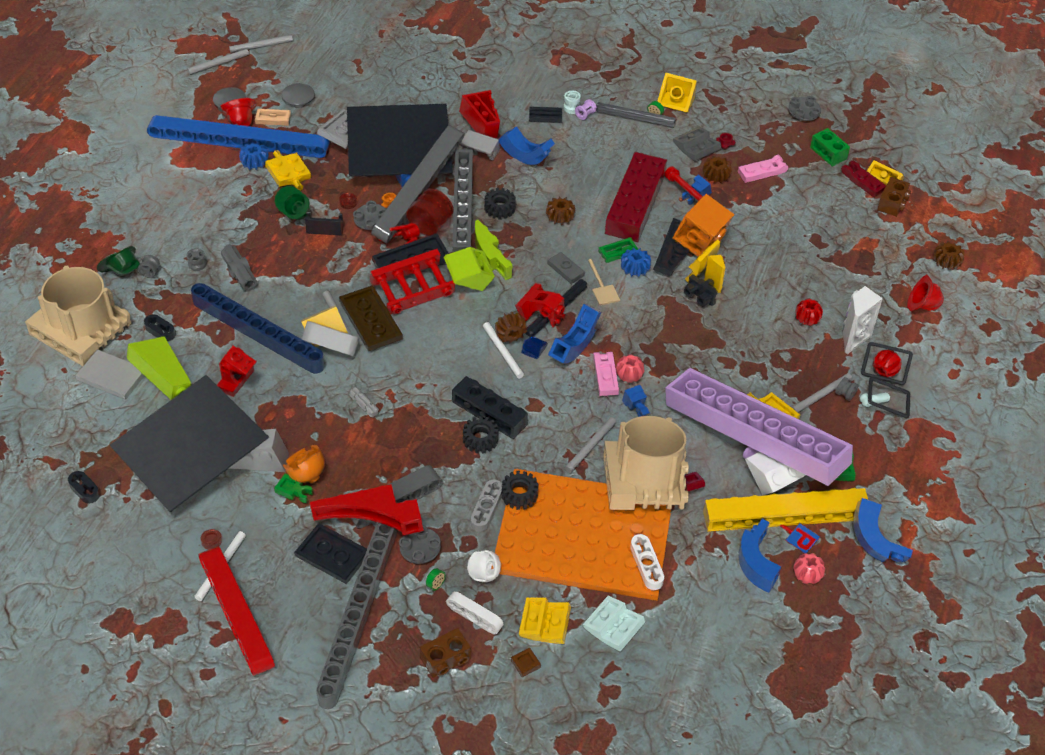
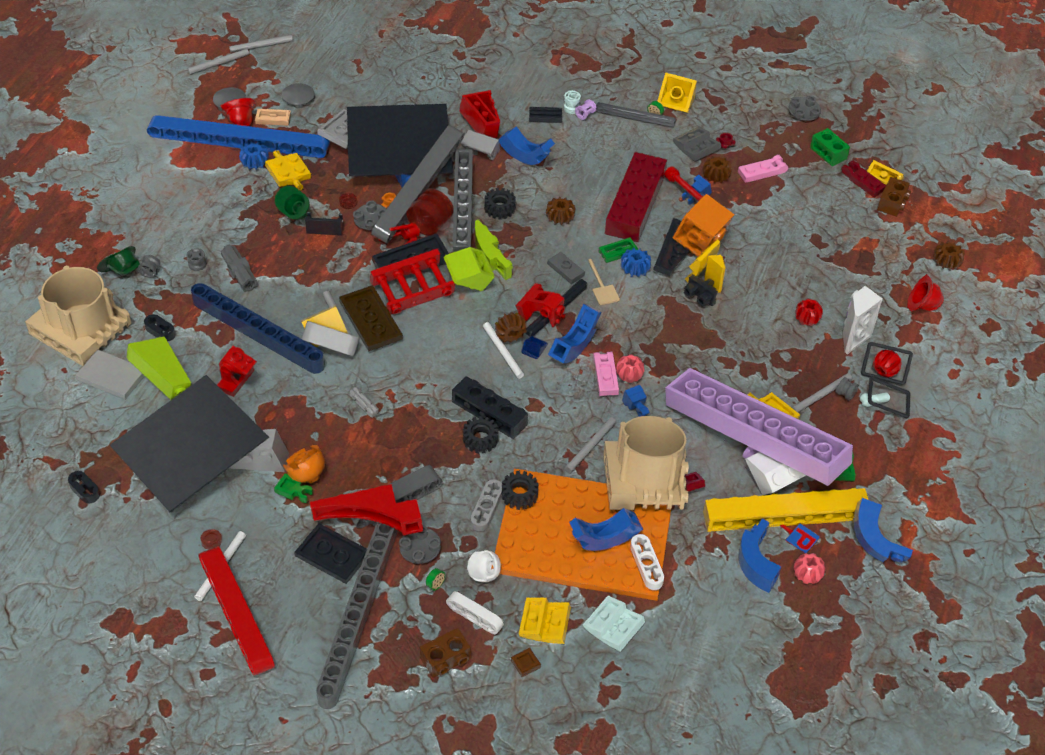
(607, 533): none -> blue arch

